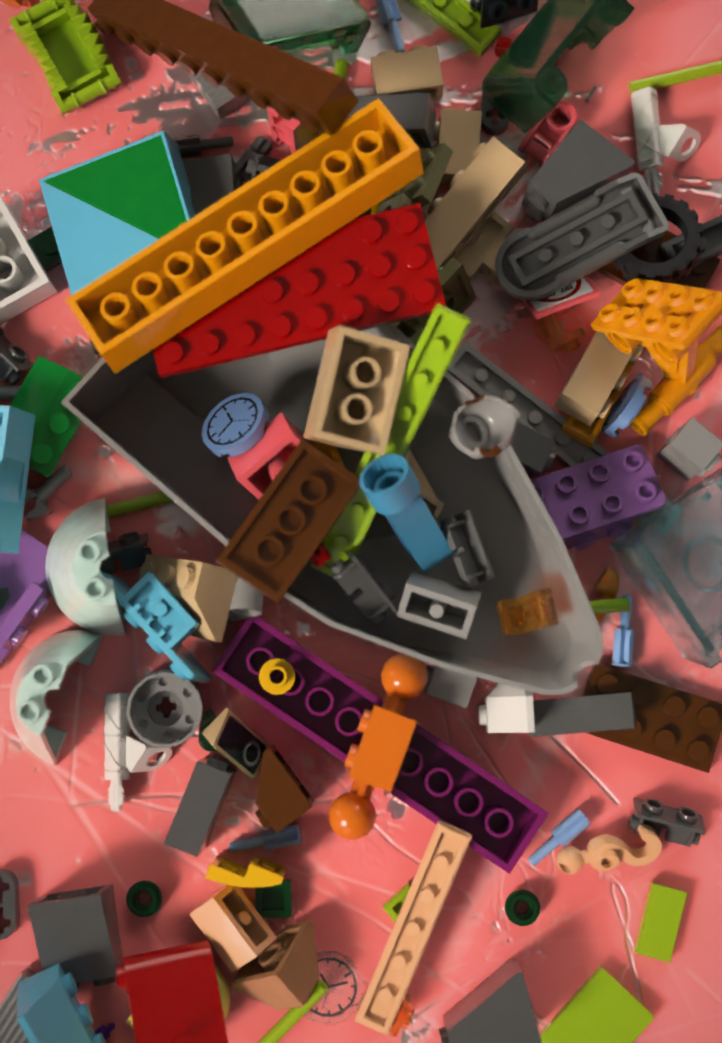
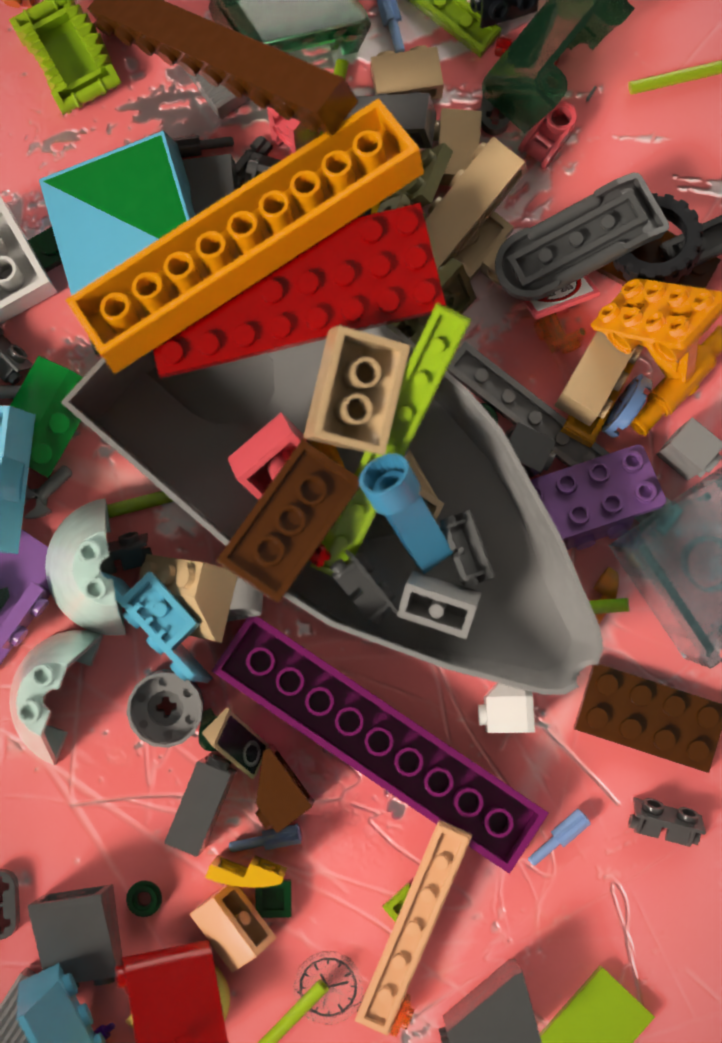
(124, 752): white piece -> none
(235, 424): medium blue tile -> none
(283, 971): medium nougat slope -> none
(285, 685): yellow plate -> none
(381, 748): orange brick -> none
(449, 685): light grey brick -> none
(484, 426): light grey hair -> none
(527, 613): clear orange bracket -> none
(527, 917): dark green plate -> none
(574, 172): dark grey slope -> none
(584, 714): dark grey tile -> none
(608, 851): light nougat piece -> none
(623, 640): light blue axle -> none
(657, 140): white piece -> none
(660, 922): lime tile -> none

